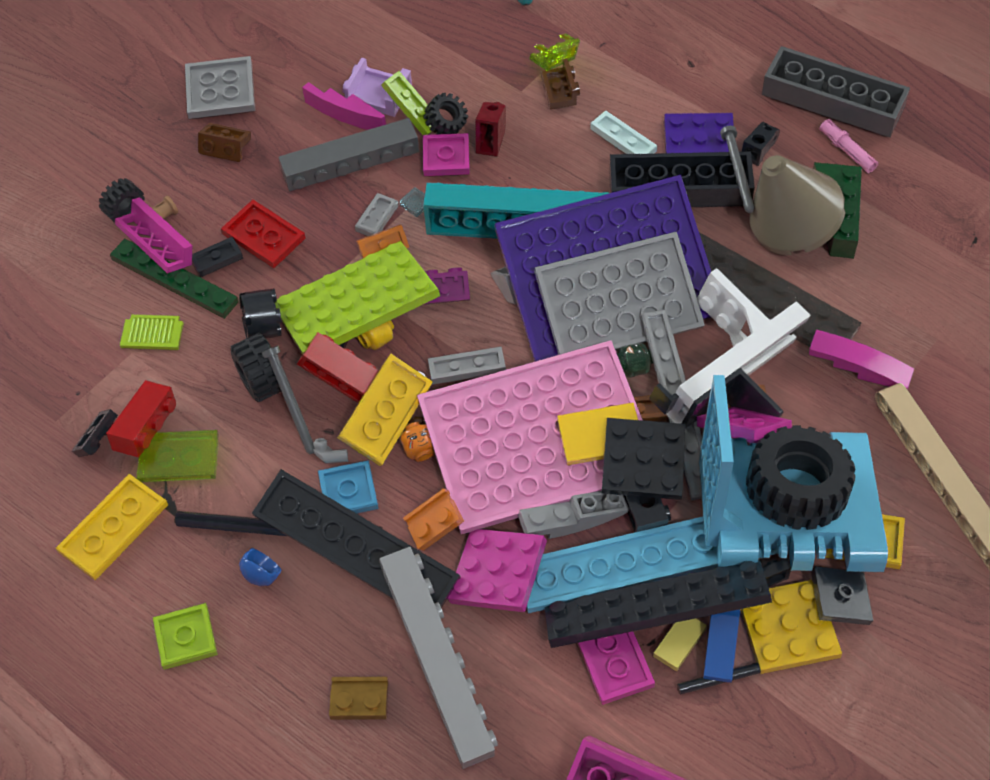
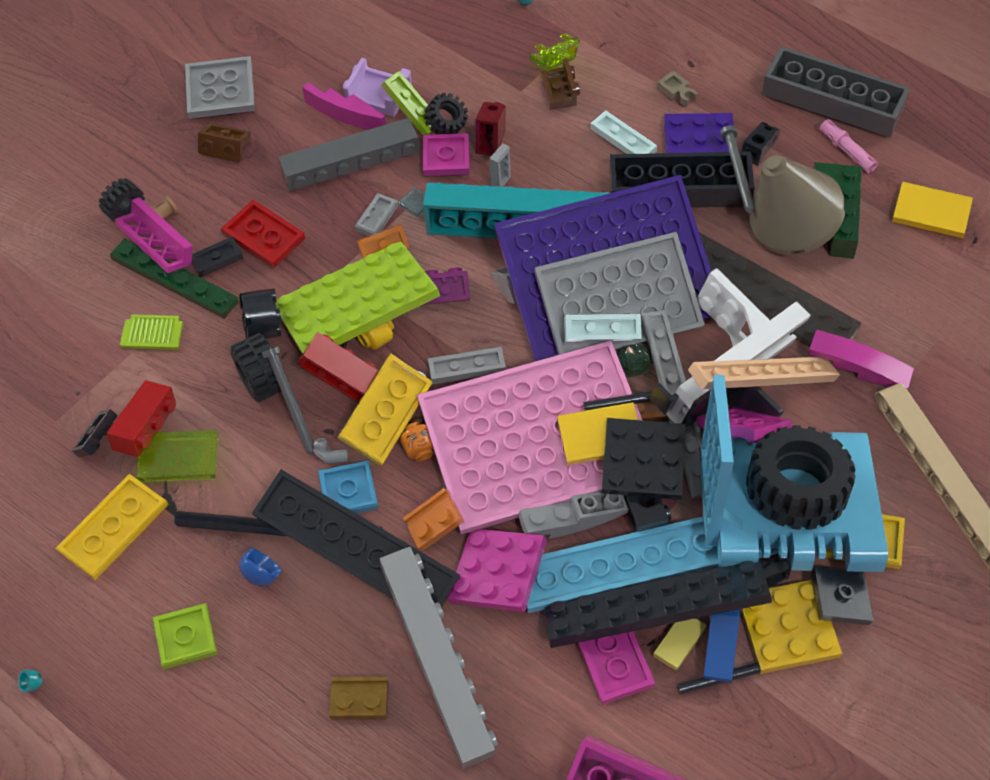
(29, 680): none -> teal hinge
(500, 166): none -> light grey plate
(602, 327): none -> light aqua plate
(636, 398): none -> black bar
(676, 86): none -> dark tan plate
(764, 372): none -> light nougat plate
(932, 210): none -> yellow tile

